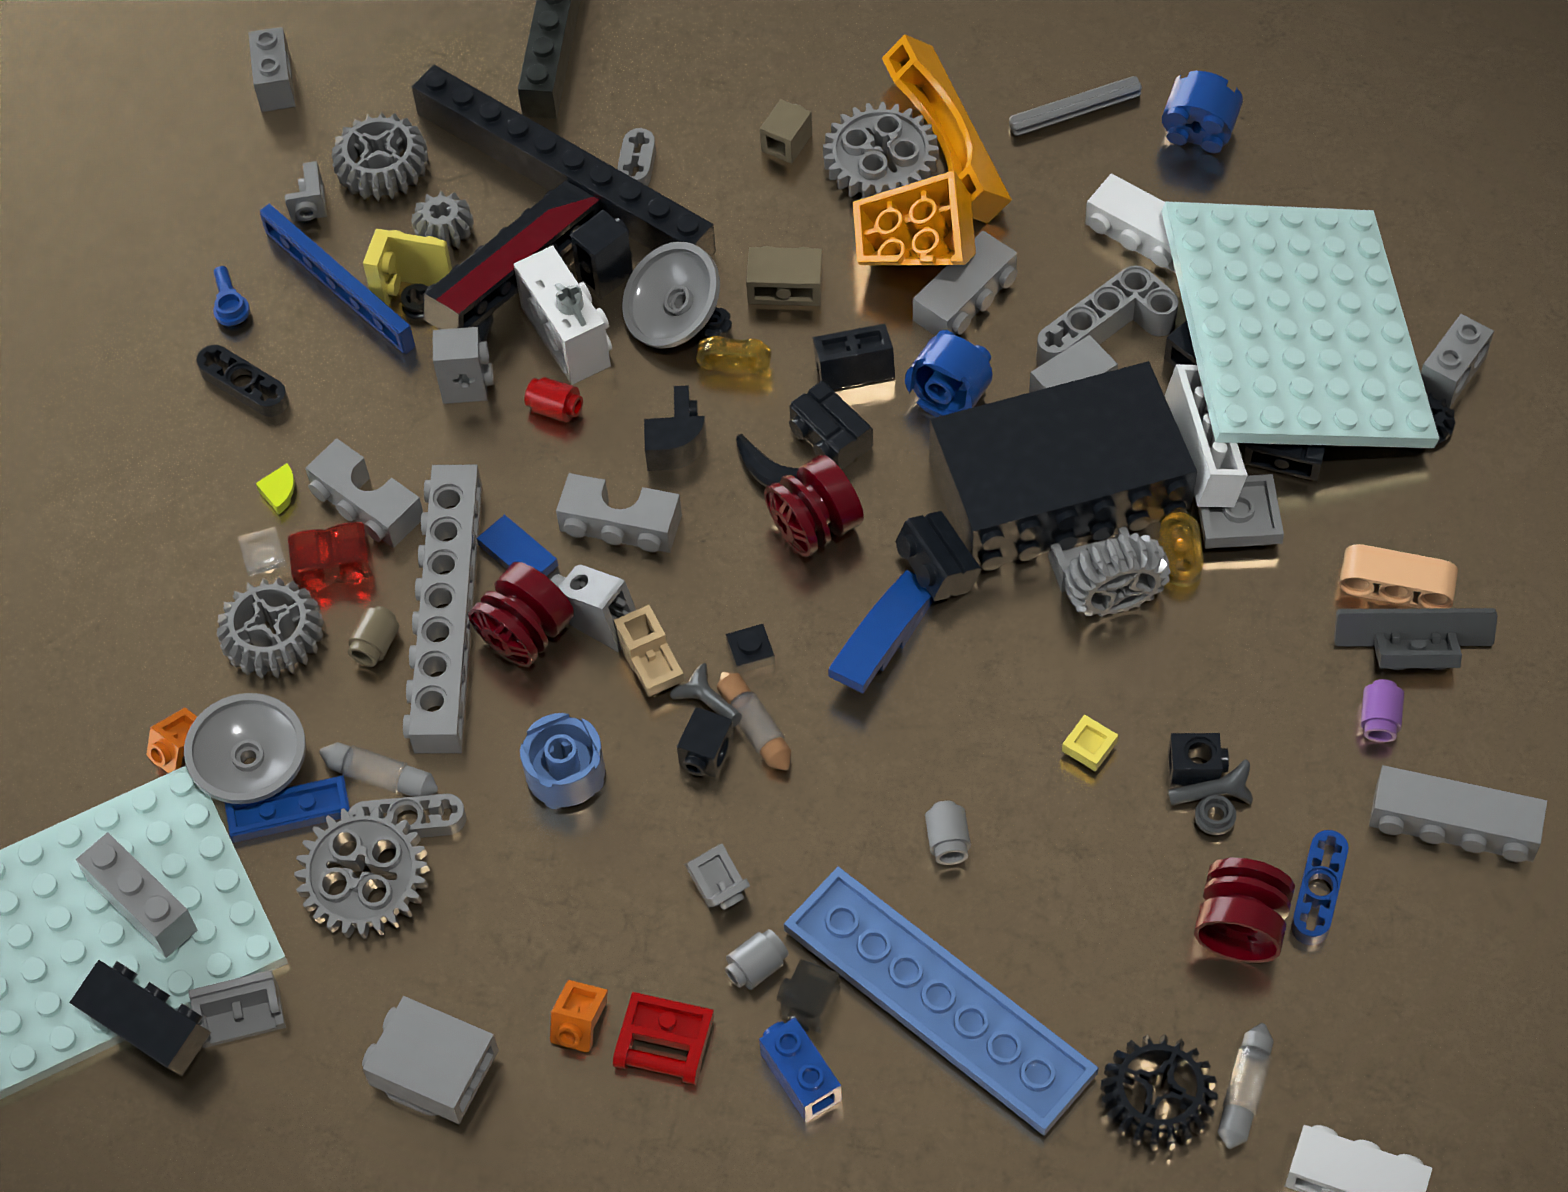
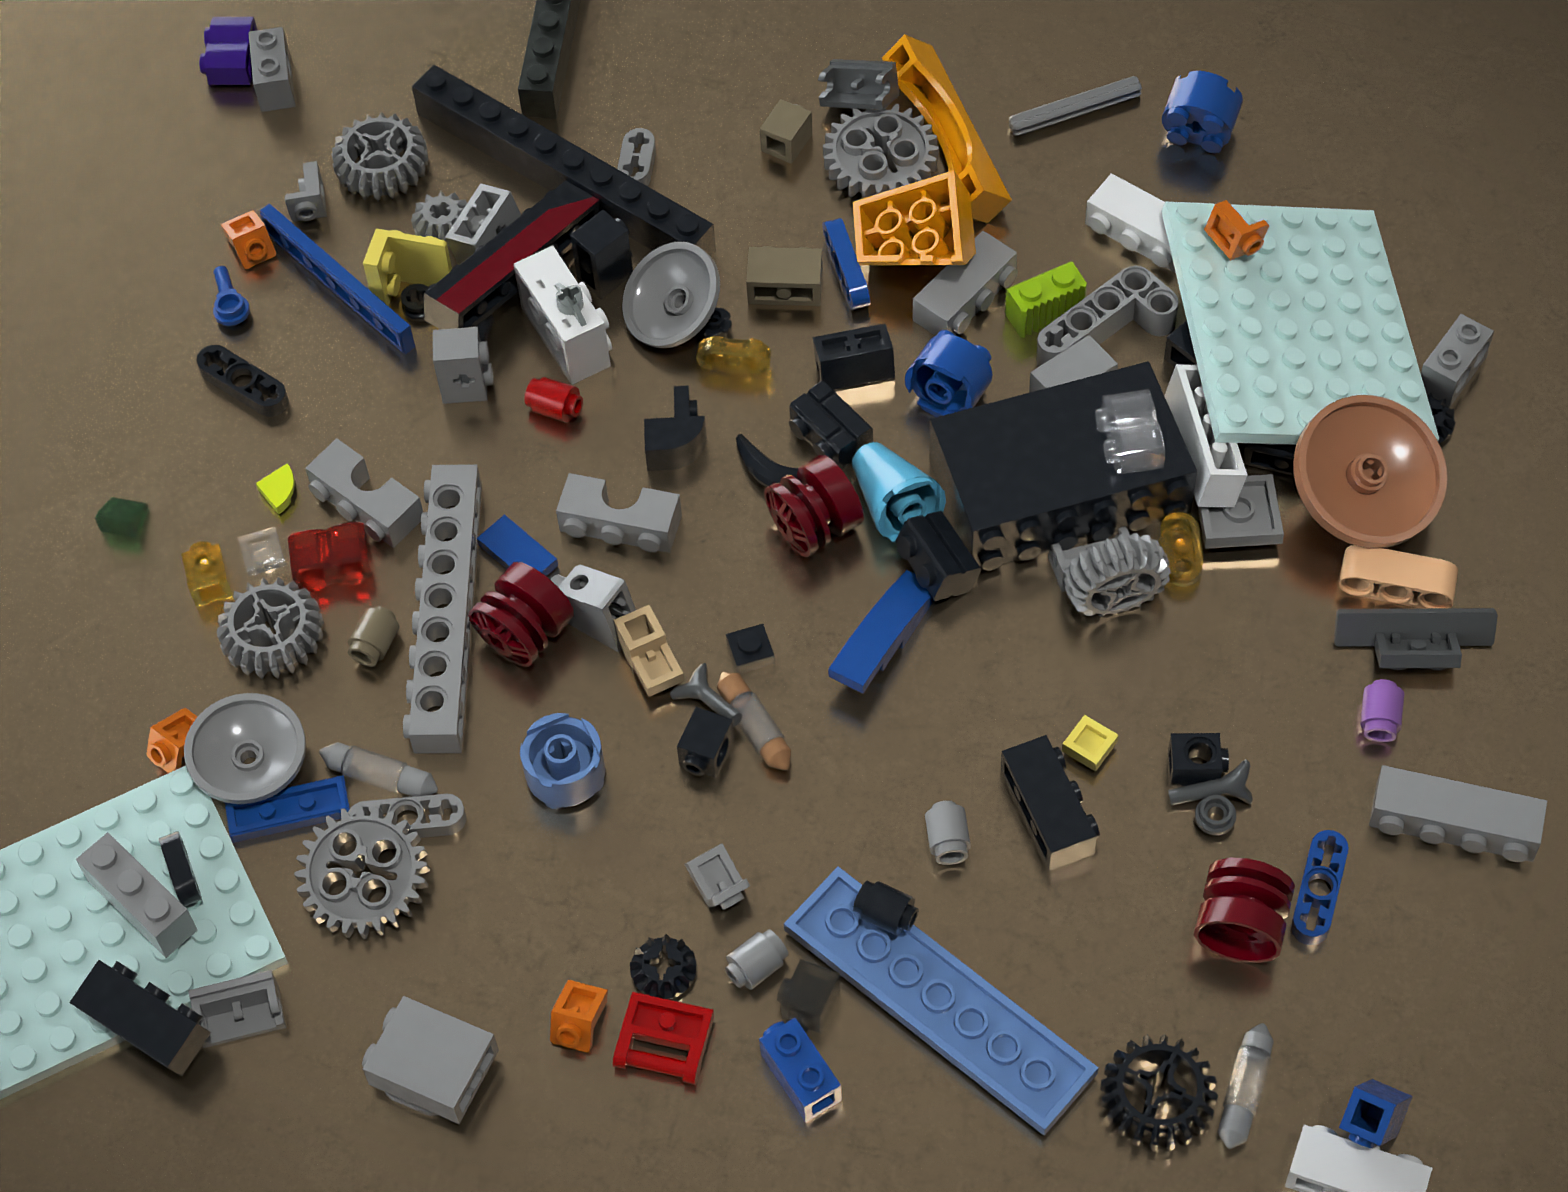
(121, 516): none -> clear green slope
(180, 868): none -> black beam
(206, 573): none -> clear yellow brick
(228, 51): none -> dark purple brick
(249, 239): none -> orange bracket
(481, 220): none -> light grey brick
(675, 980): none -> black gear
(846, 264): none -> blue beam
(859, 84): none -> dark grey hinge
(886, 907): none -> black brick
(894, 488): none -> medium azure cone
(1044, 298): none -> lime brick
(1049, 802): none -> black brick
(1131, 432): none -> clear brick
(1233, 233): none -> orange bracket
(1370, 471): none -> nougat dish
(1375, 1113): none -> blue brick

